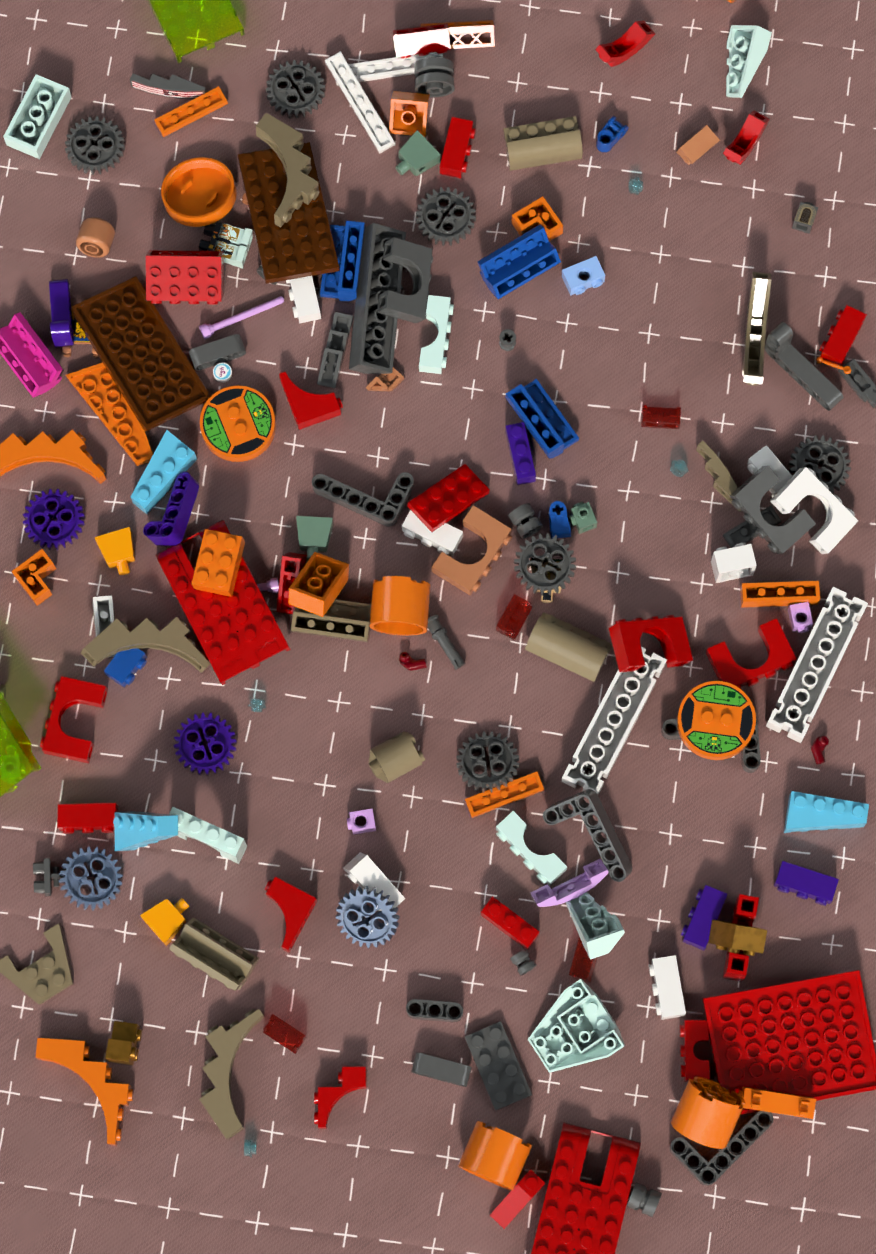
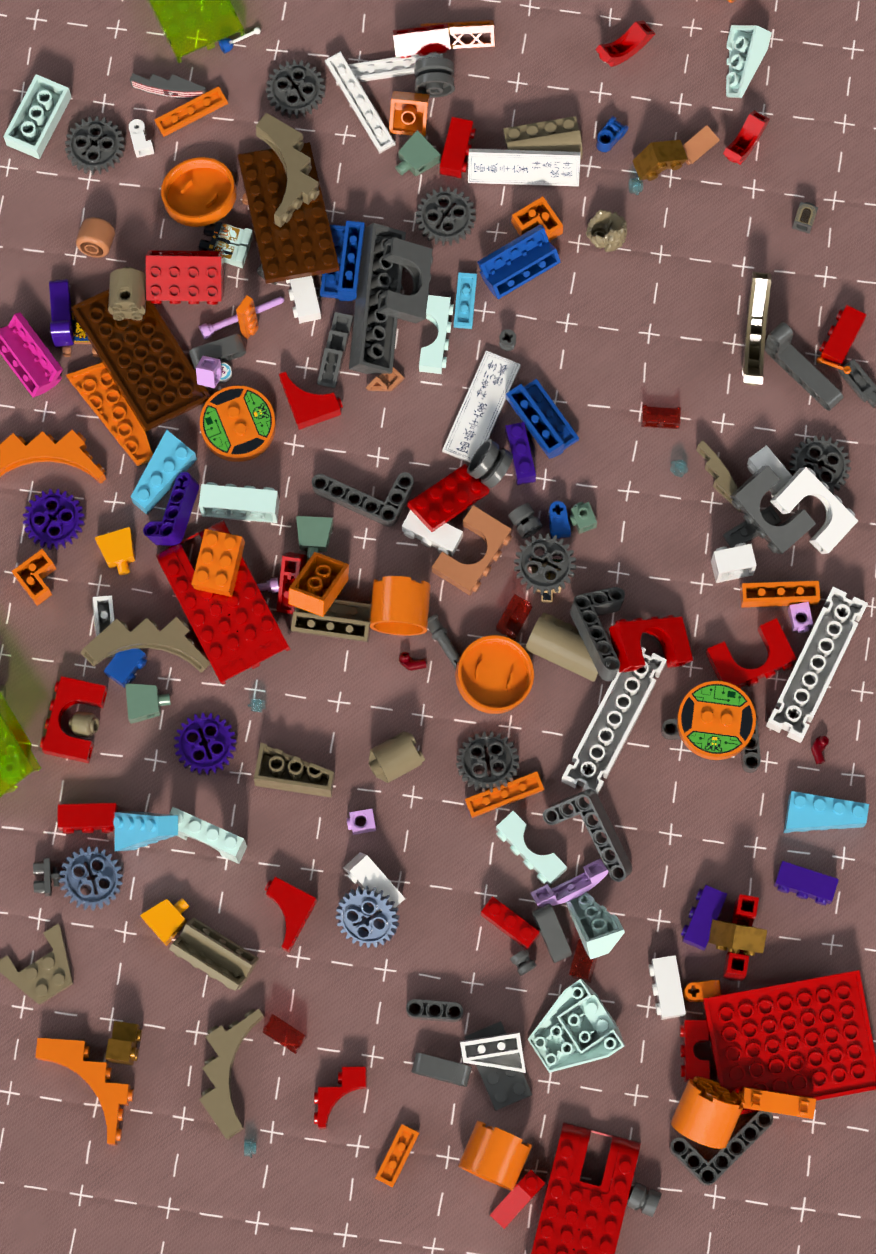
(84, 724): none -> dark tan head
(127, 294): none -> dark tan cylinder
(138, 133): none -> white leg
(144, 702): none -> sand green torso
(208, 371): none -> lavender brick
(227, 44): none -> hinge
(239, 502): none -> light aqua brick
(247, 317): none -> orange plate
(291, 773): none -> dark tan wedge
(397, 1155): none -> orange plate
(465, 300): none -> medium azure plate
(481, 406): none -> white tile
(490, 463): none -> dark grey wheel
(494, 674): none -> orange piece
(495, 1051): none -> white wedge
(524, 167): none -> white tile
(552, 933): none -> dark grey beam
(585, 615): none -> dark grey beam
(589, 267): light blue brick -> none
(607, 230): none -> dark tan hair
(659, 157): none -> pearl gold brick
(704, 989): none -> orange piece

